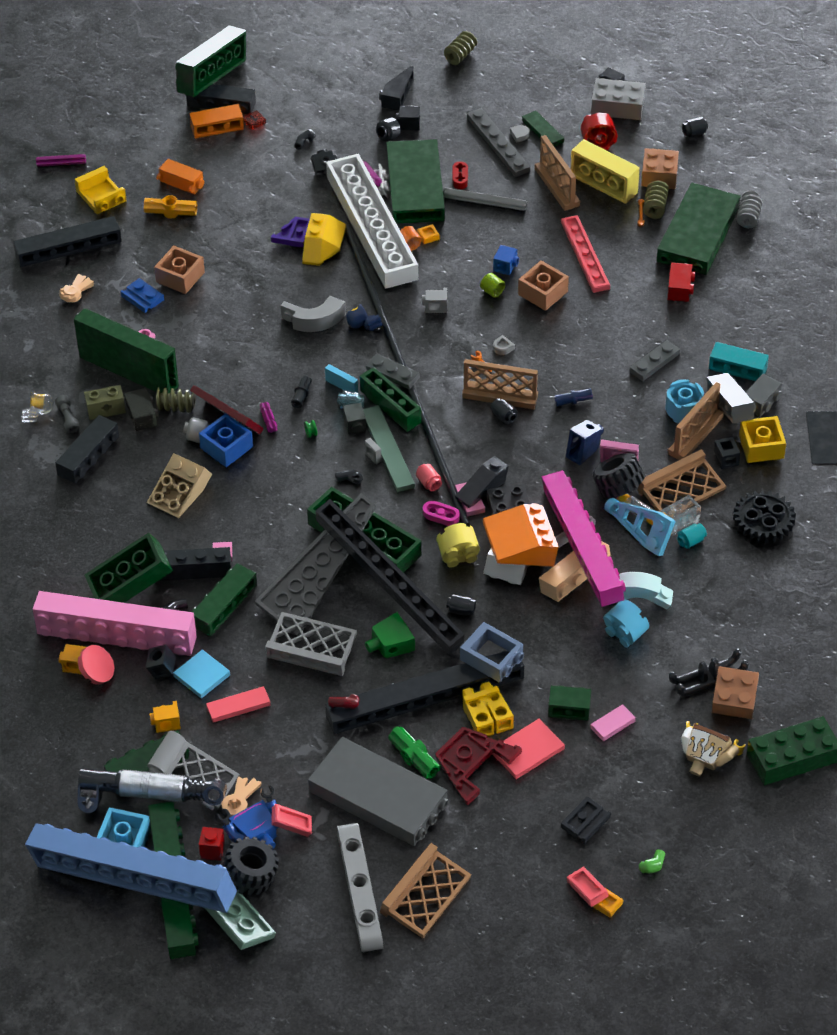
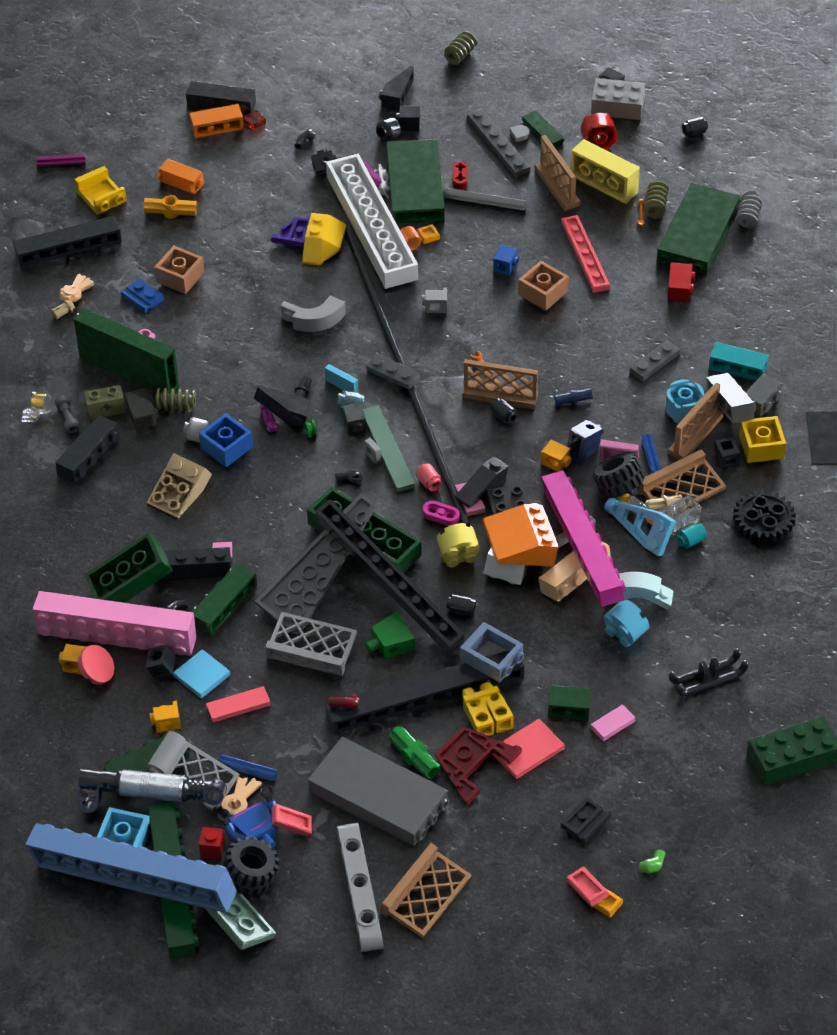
(63, 309): none -> tan pin
(211, 61): dark green brick -> none
(227, 409): dark red tile -> none
(248, 767): none -> blue axle
(286, 406): none -> black slope
(358, 318): dark blue piece -> none
(390, 399): dark green brick -> none
(492, 285): lime piece -> none
(503, 346): light grey tile -> none
(555, 456): none -> light orange brick
(650, 453): none -> blue axle
(660, 166): nougat brick -> none
(662, 502): none -> tan axle
(707, 748): torso -> none
(735, 692): nougat brick -> none

